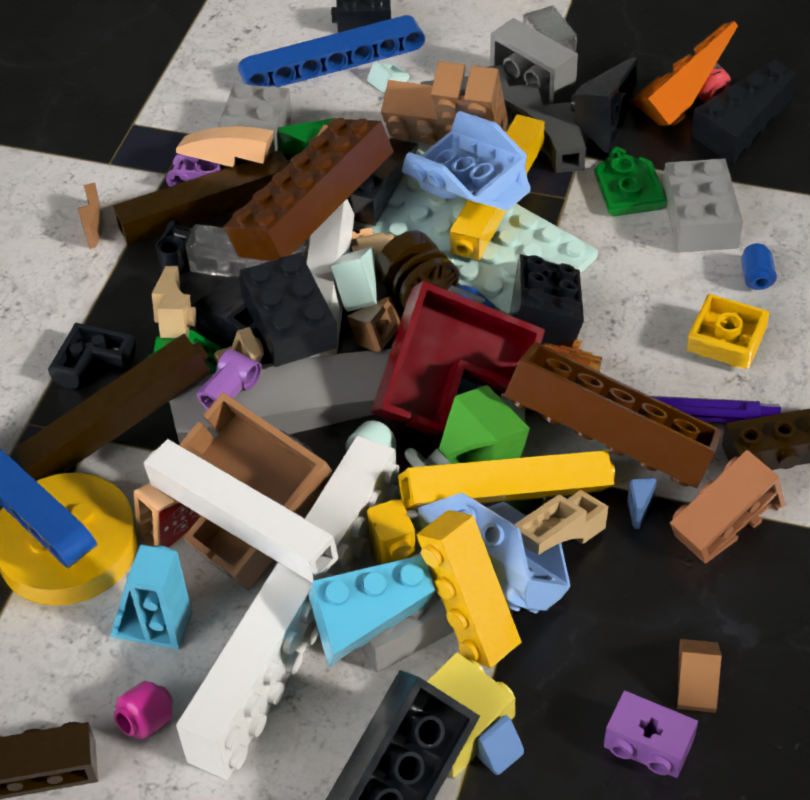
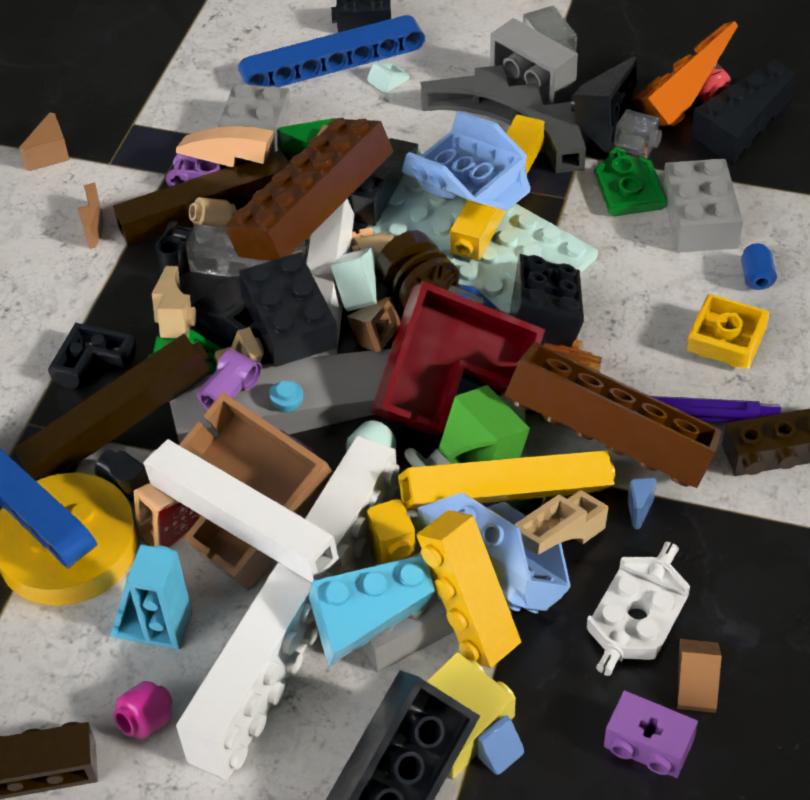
(44, 145): none -> medium nougat slope
(122, 471): none -> black brick
(211, 212): none -> tan brick
(286, 396): none -> medium azure plate
(429, 111): medium nougat piece -> none
(637, 133): none -> clear brick
(643, 585): none -> white plate
(727, 506): nougat wedge -> none

